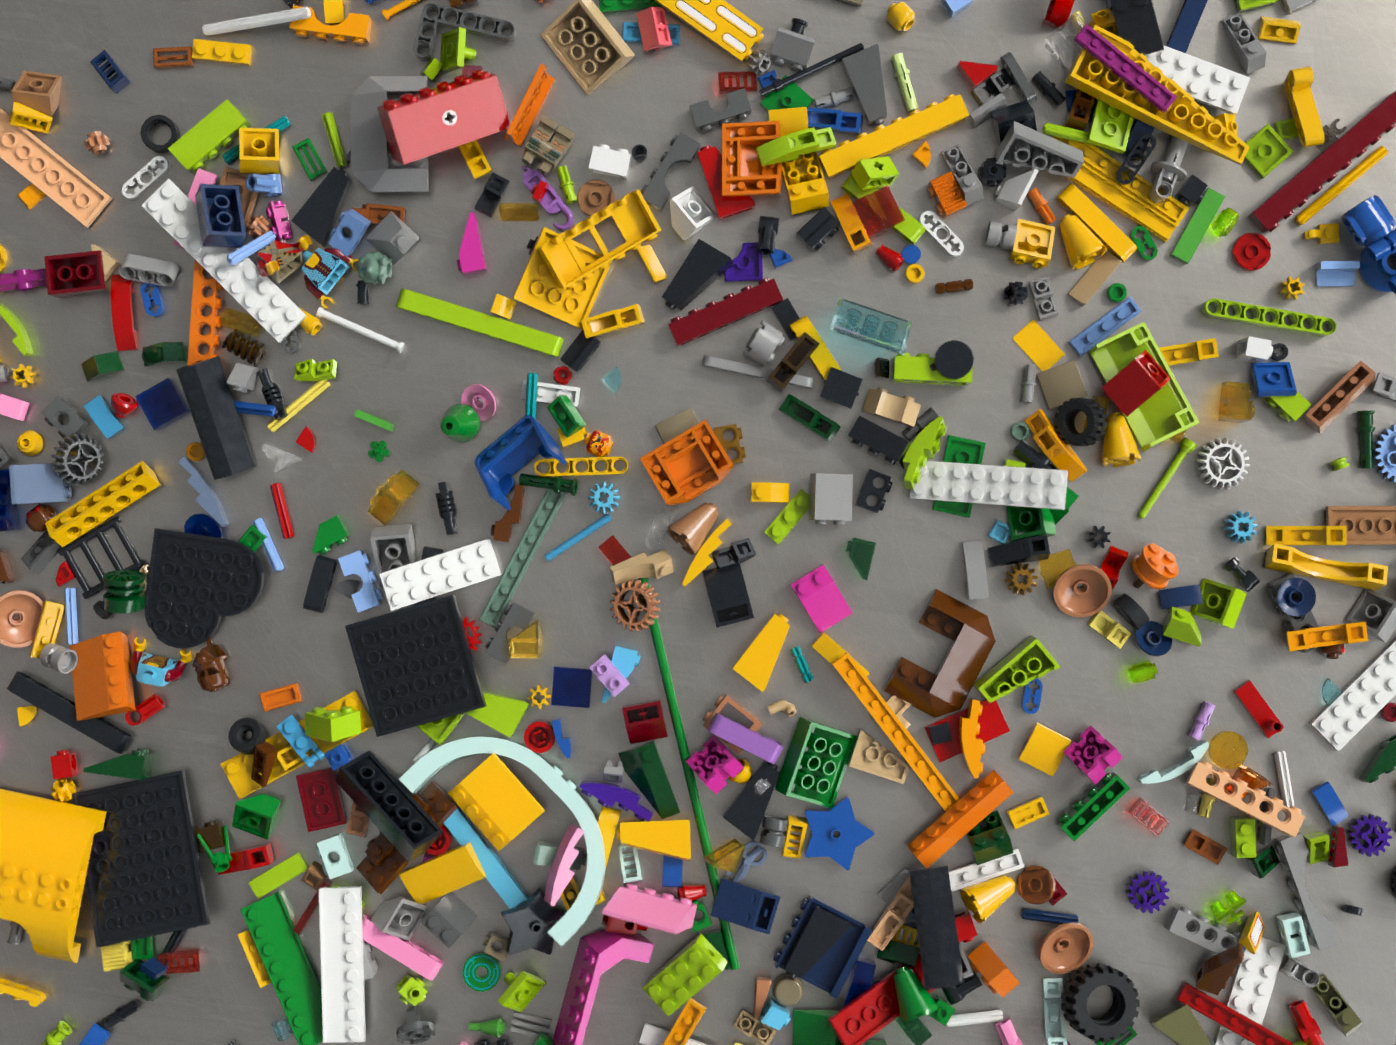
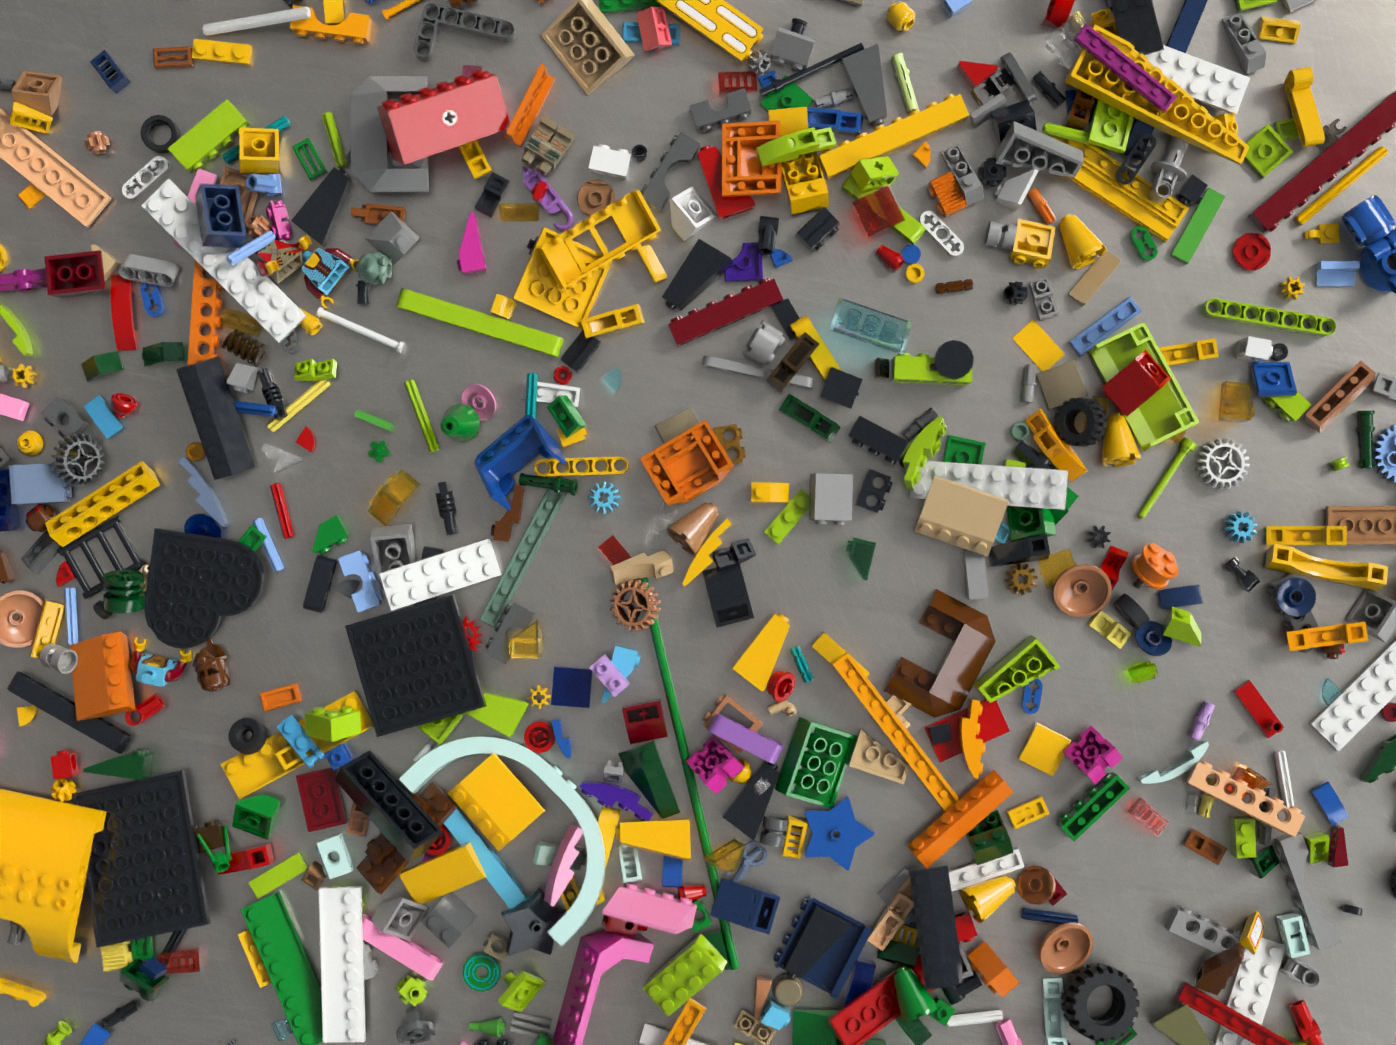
(162, 403): clear blue plate -> none
(263, 762): reddish brown slope -> none
(303, 921): clear red tile -> none
(357, 224): medium blue brick -> none
(421, 415): none -> lime axle
(432, 68): lime slope -> none
(454, 50): lime tile -> none
(566, 185): lime axle -> none
(579, 536): dark azure bar -> none
(598, 443): head -> none
(781, 685): none -> red piece
(821, 598): dark pink slope -> none
(851, 223): light orange slope -> none
(888, 406): tan brick -> none
(961, 515): none -> tan slope
(1097, 222): yellow beam -> none
(1116, 292): green tile -> none
(1147, 899): dark purple gear -> none
(1220, 603): lime slope -> none
(1225, 222): clear neon green brick -> none
(1228, 750): clear yellow tile -> none
(1235, 903): clear neon green hips -> none
(1336, 1006): olive slope -> none
(1370, 827): dark purple gear -> none

